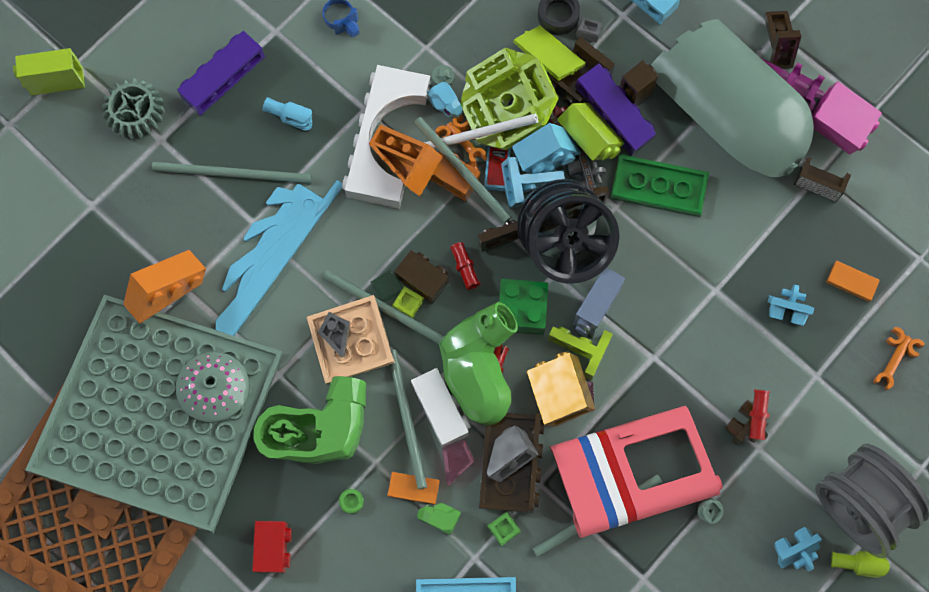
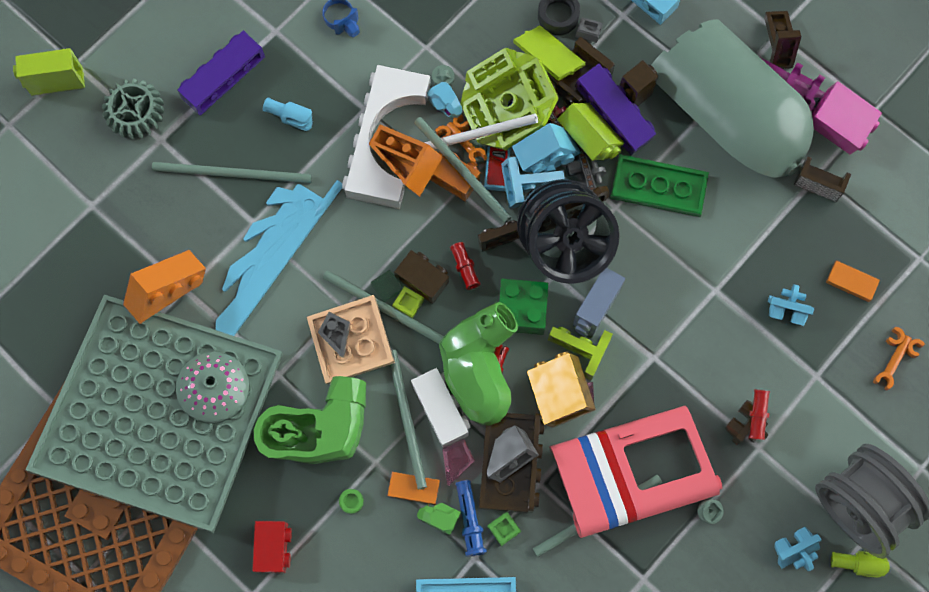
(471, 529): none -> blue pin

